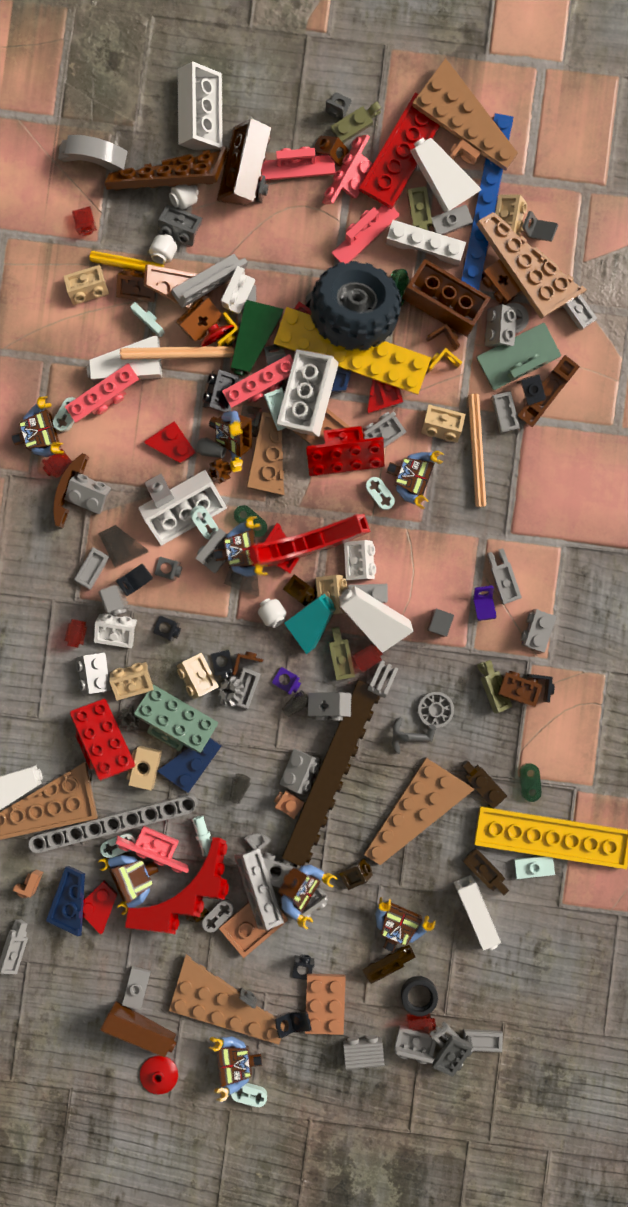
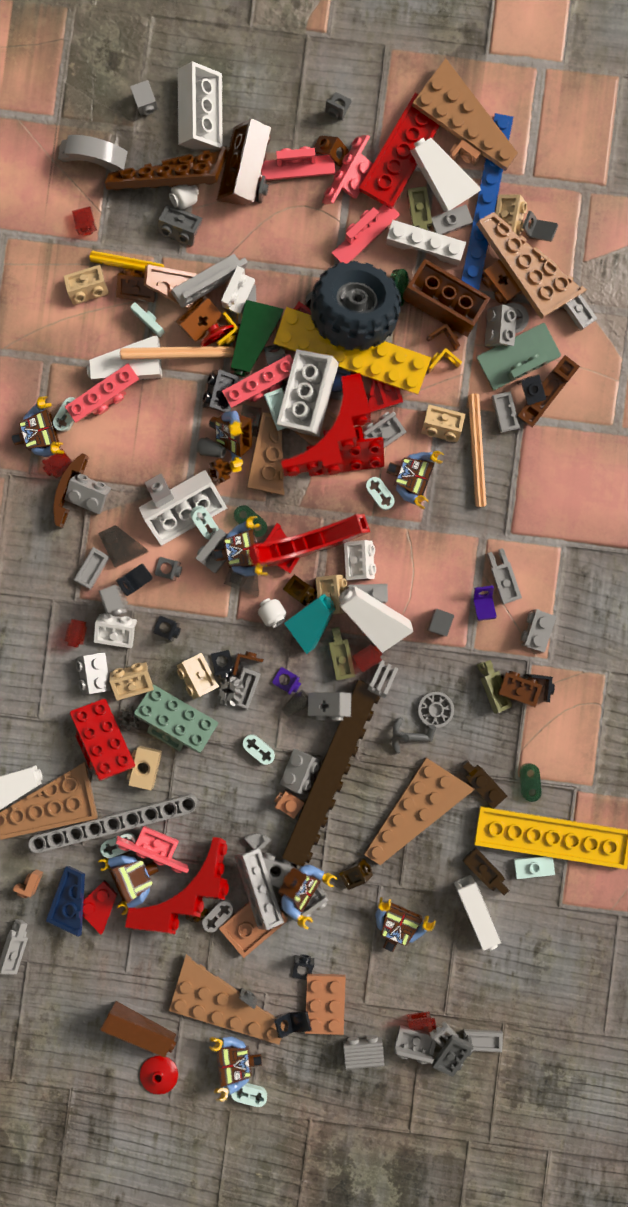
(136, 988): light grey plate -> none
(144, 98): none -> light grey brick
(162, 249): white head -> none
(171, 443): red wing -> none
(190, 765): dark blue wing -> none
(202, 834): light aqua pin -> none
(239, 787): clear smoke cone -> none
(255, 753): none -> light aqua beam
(342, 435): none -> red arch
(355, 122): olive plate -> none
(388, 964): dark brown hinge -> none
(419, 1011): black tyre -> none

